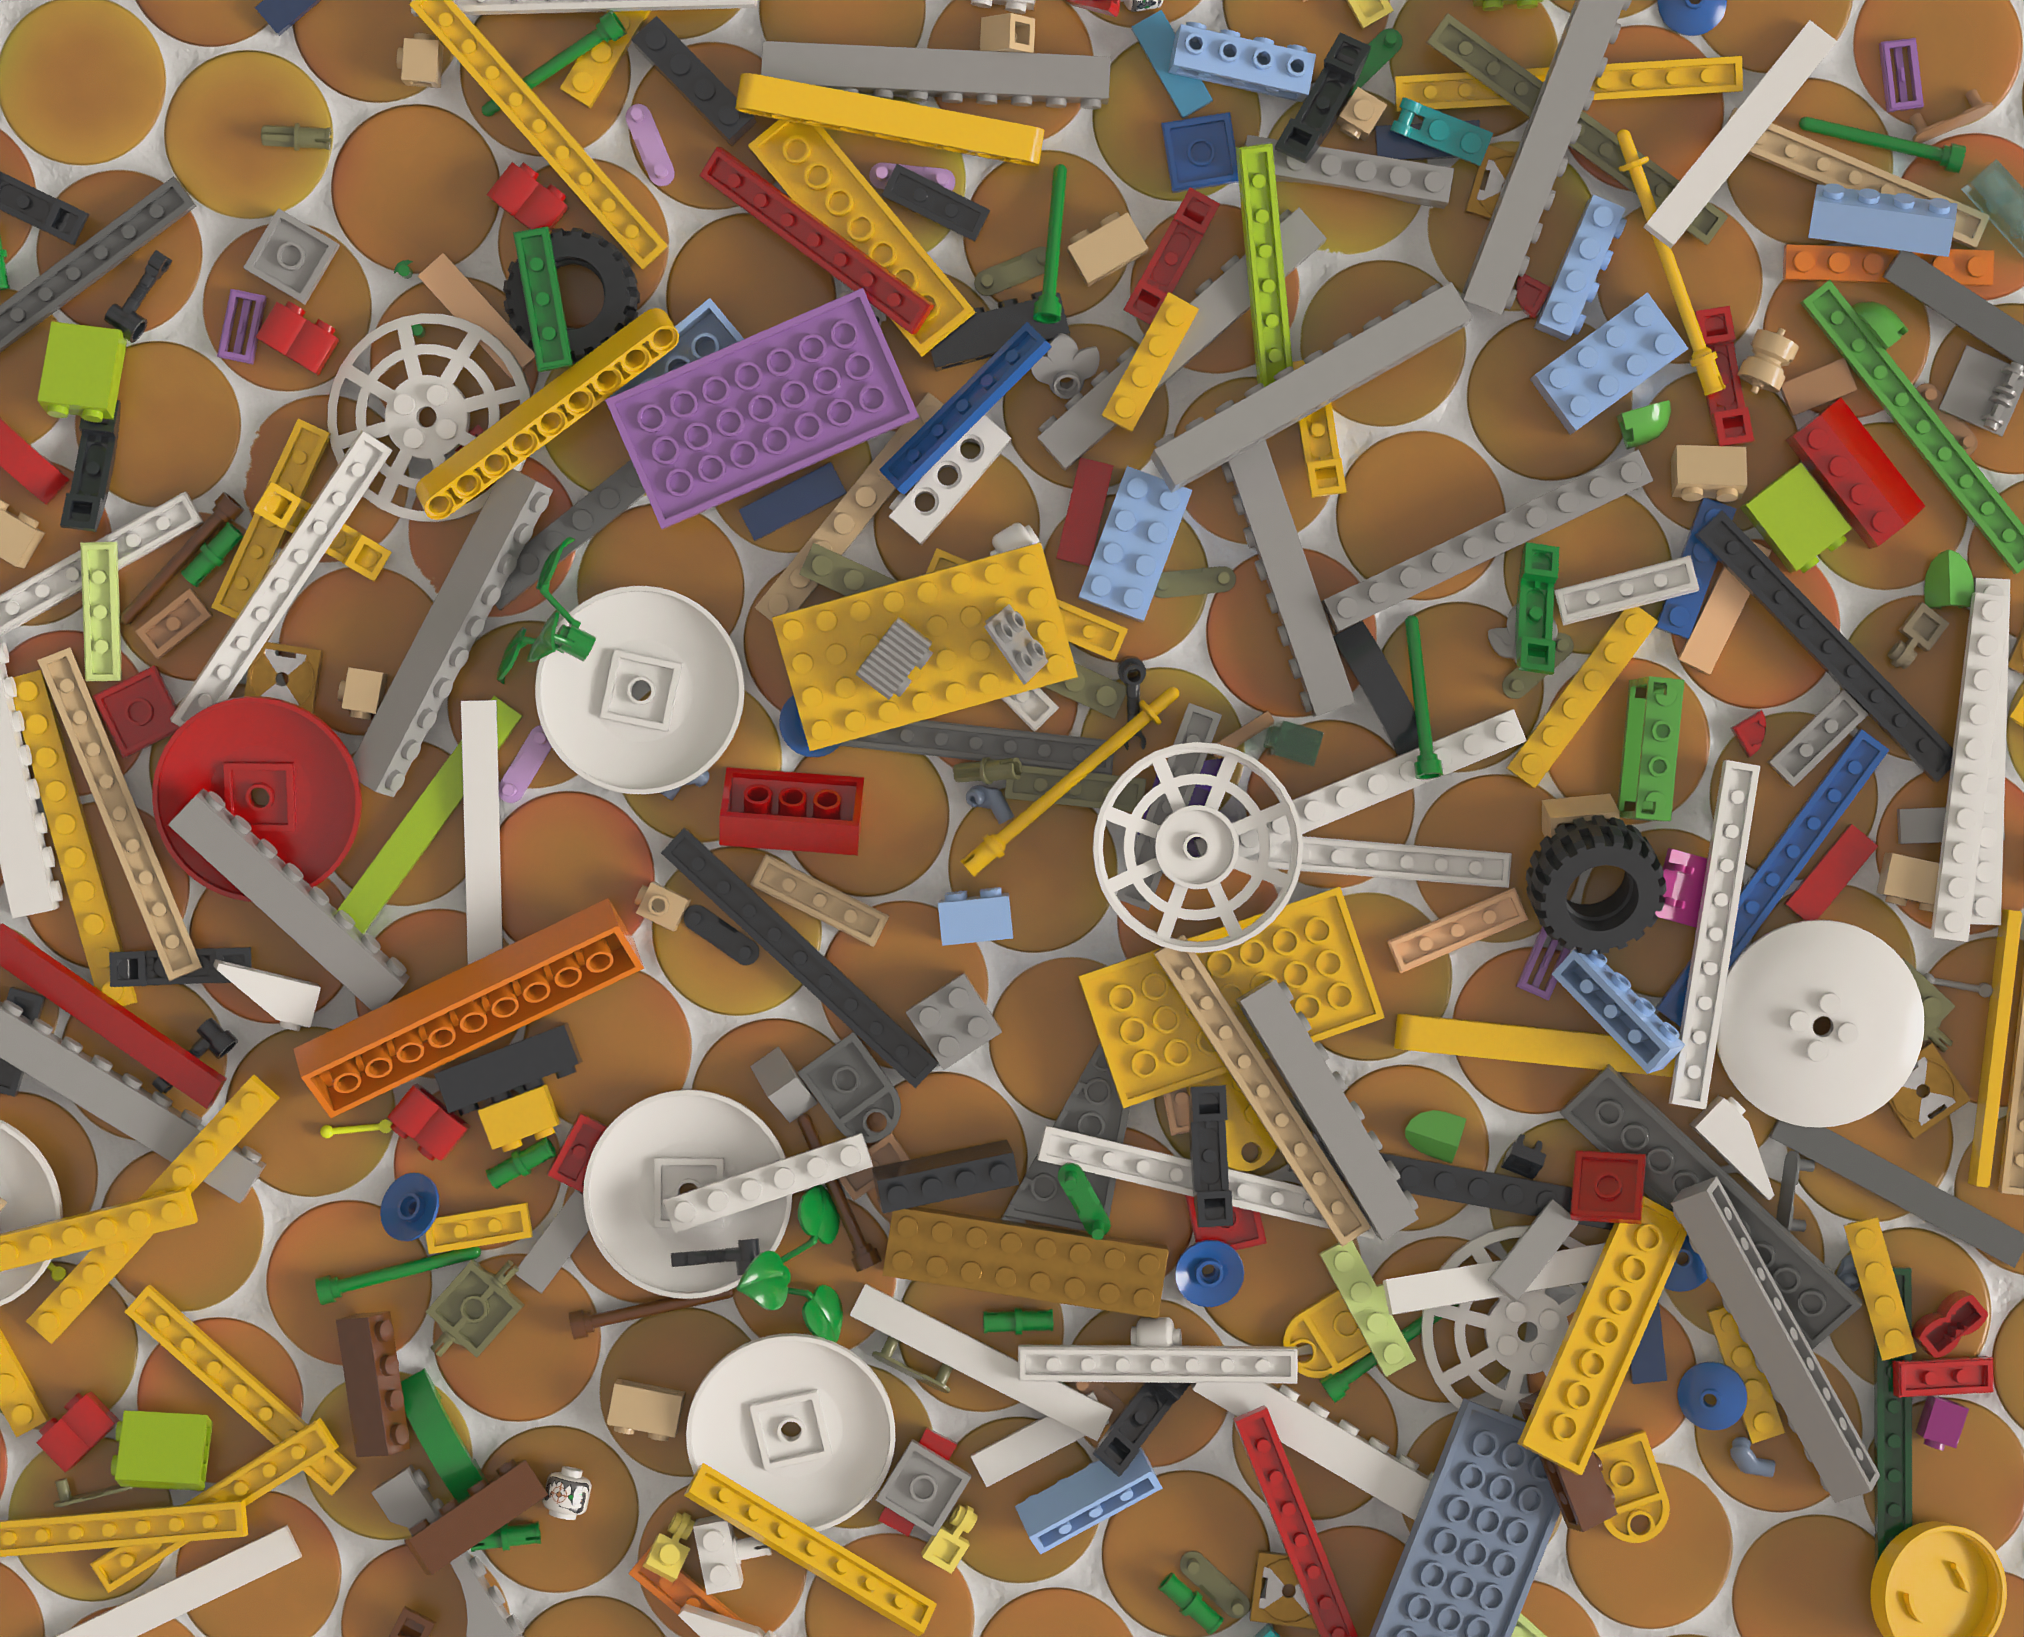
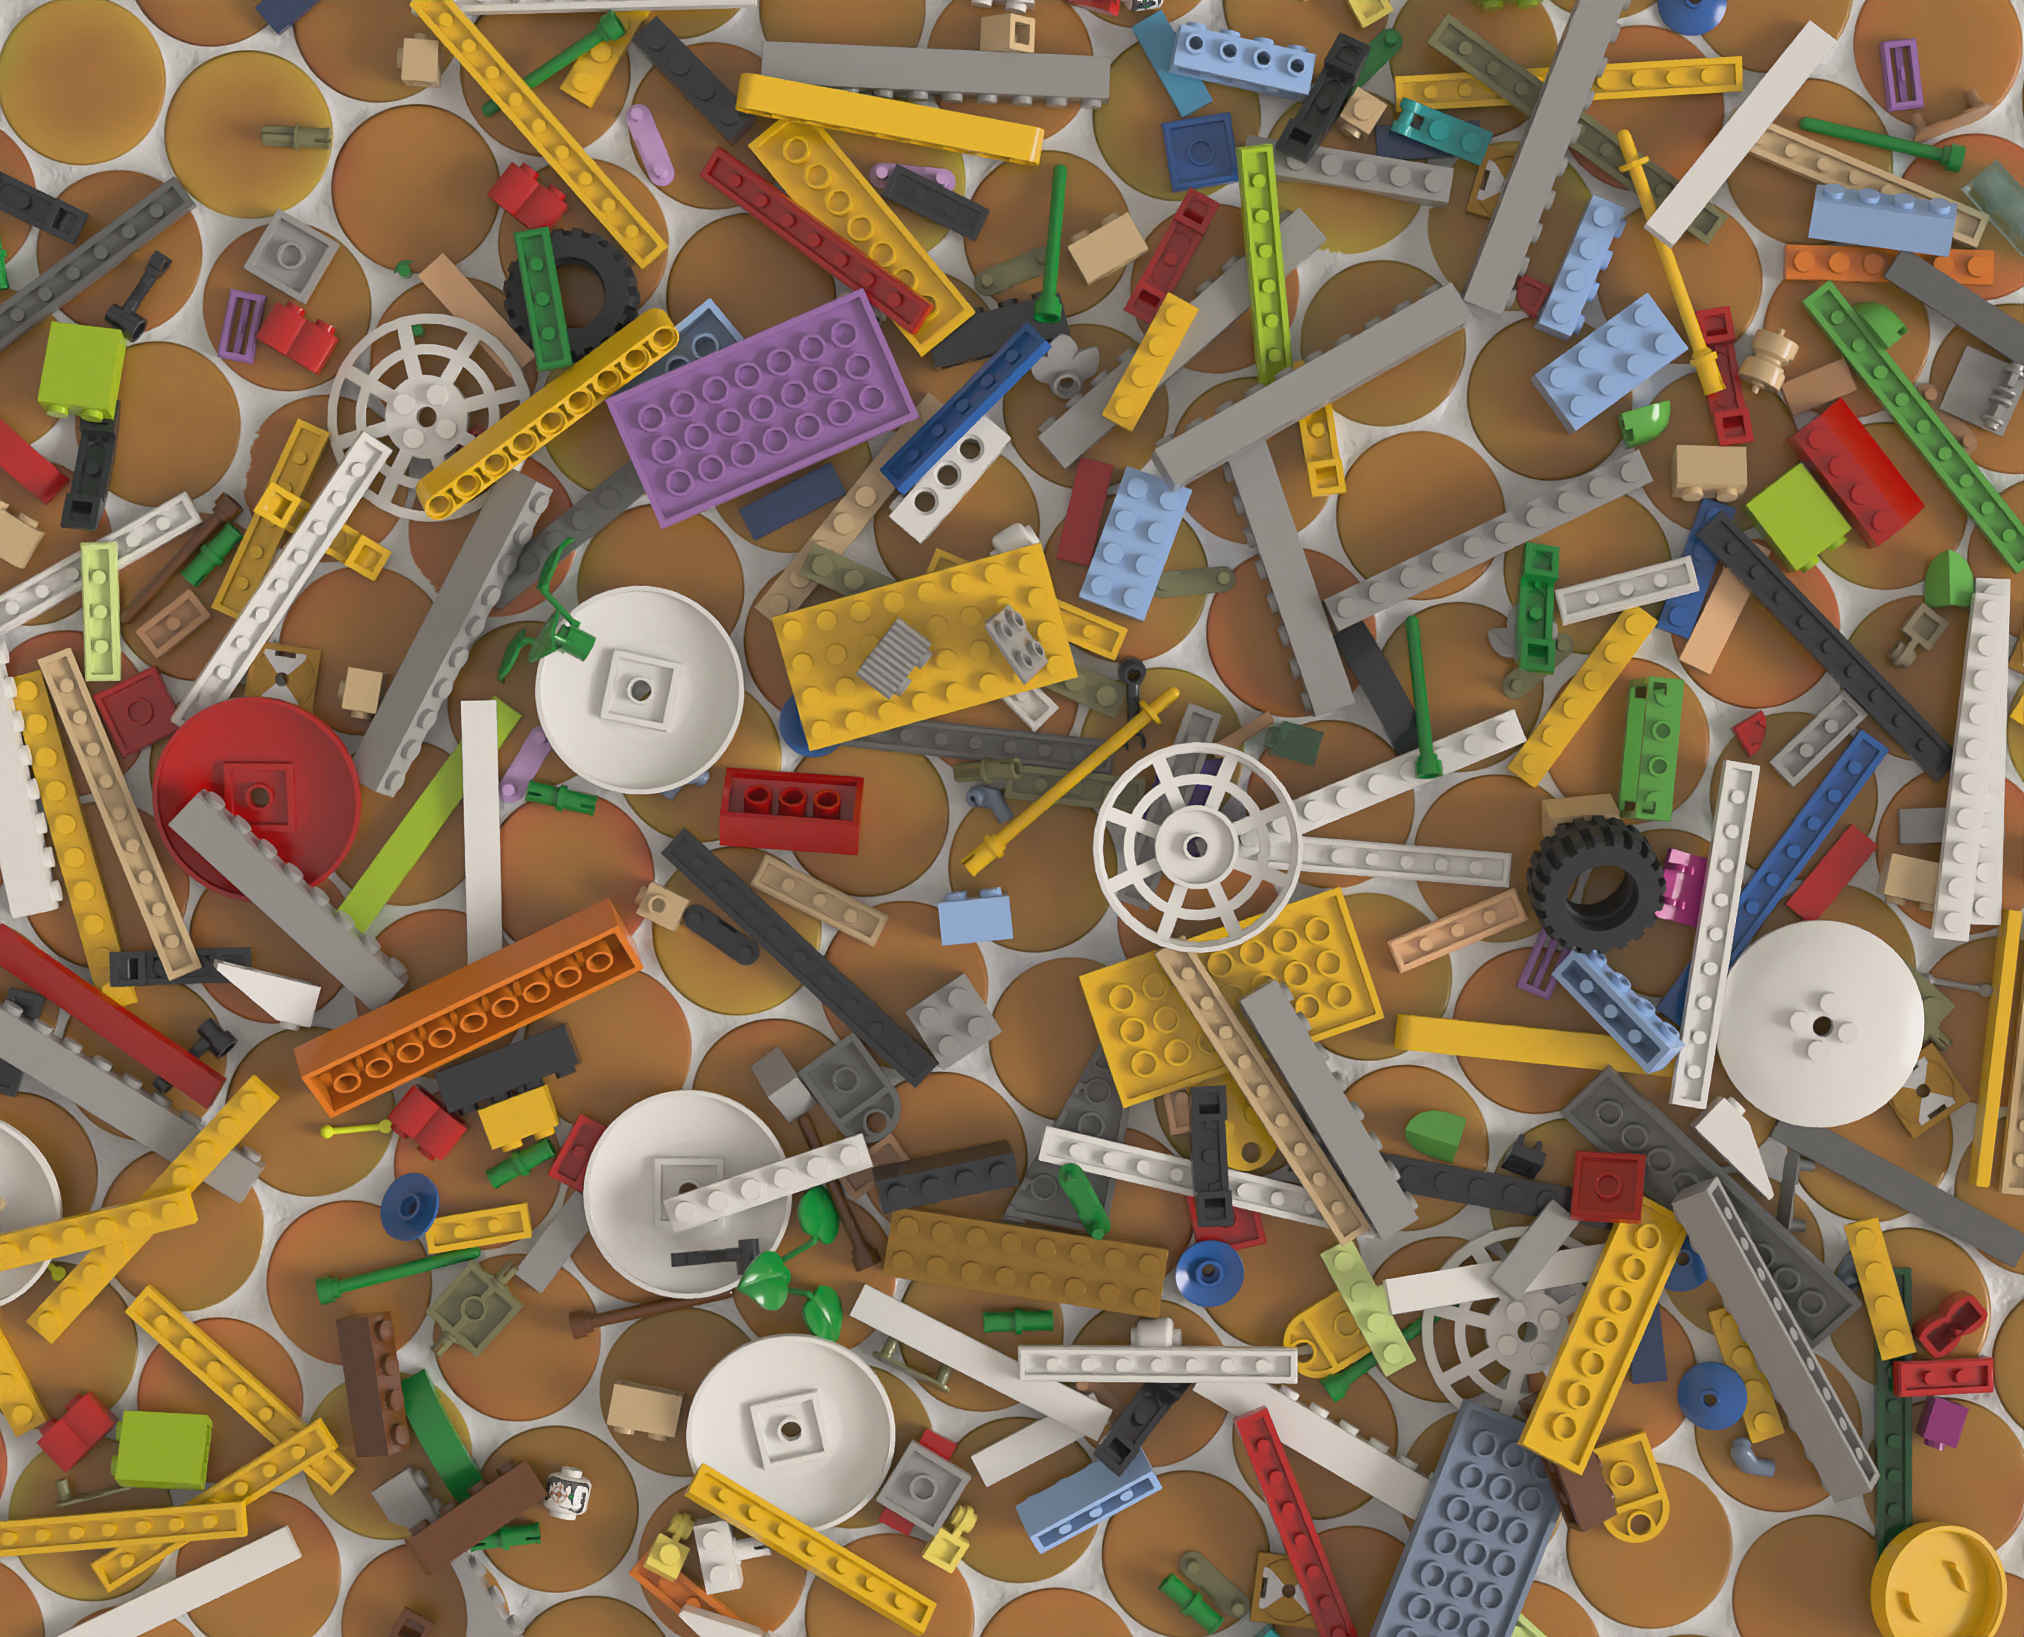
(561, 798): none -> green pin

